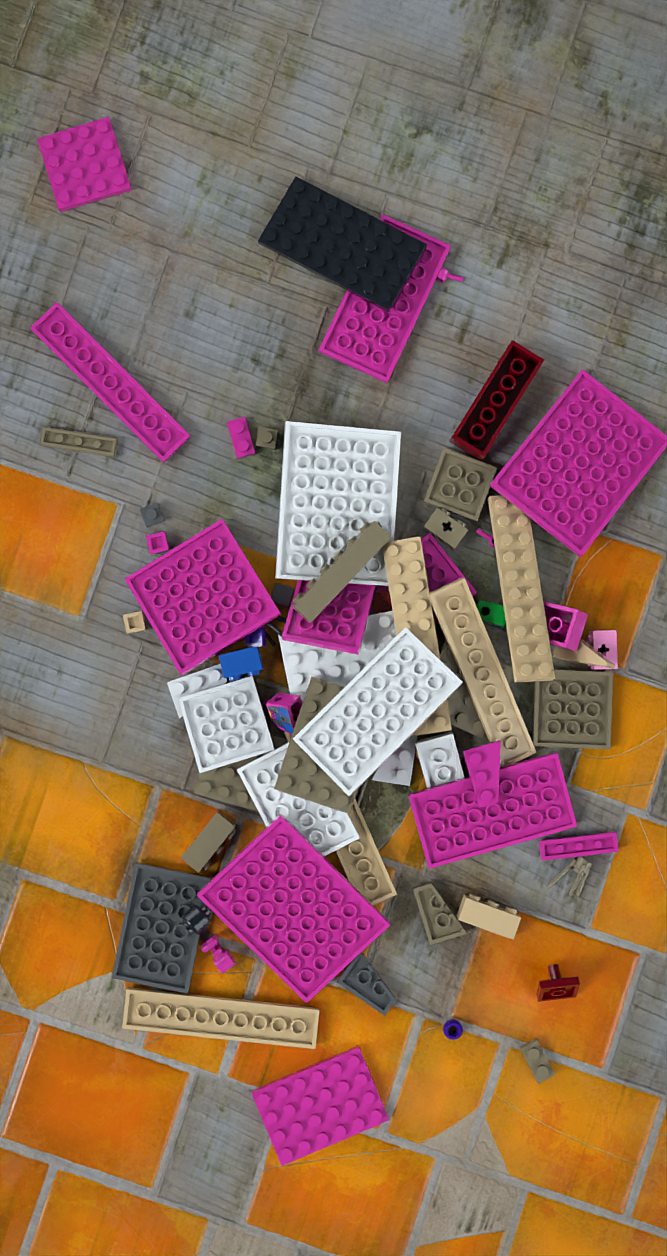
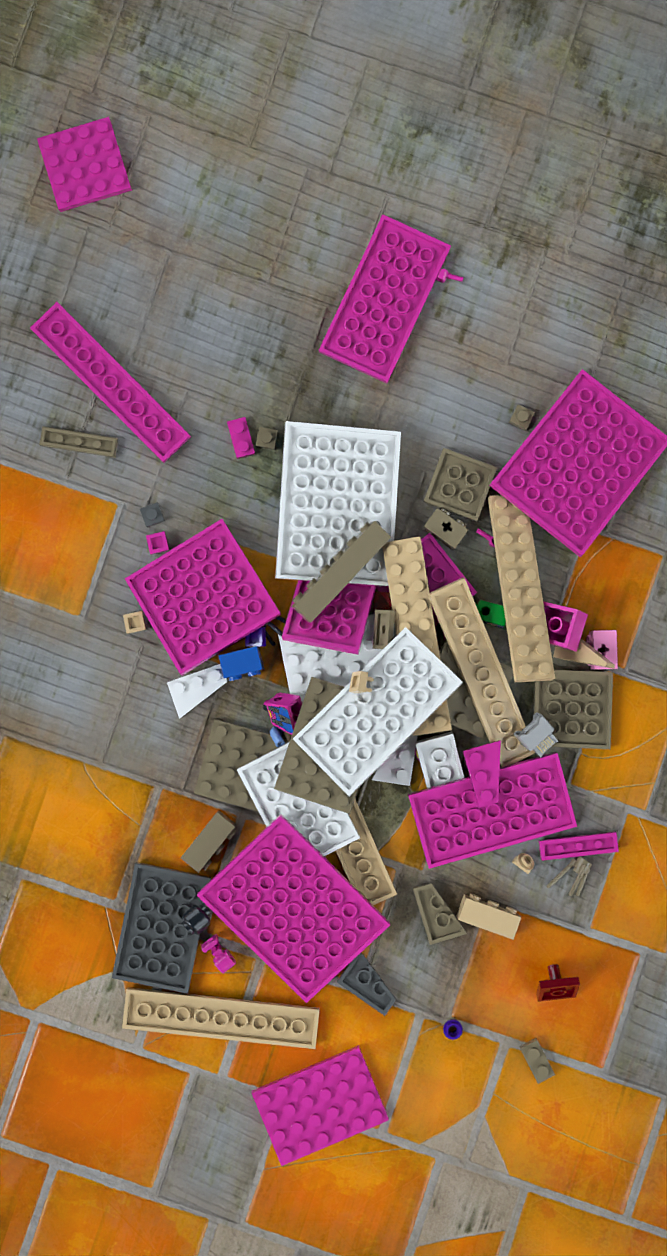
(226, 724): white plate -> none
(276, 734): none -> medium blue arm
(282, 594): dark grey tile -> none
(342, 244): black plate -> none
(359, 681): none -> tan tile
(383, 628): none -> dark tan plate
(496, 400): dark red brick -> none
(521, 417): none -> dark tan plate
(524, 862): none -> tan plate
(537, 735): none -> light grey piece

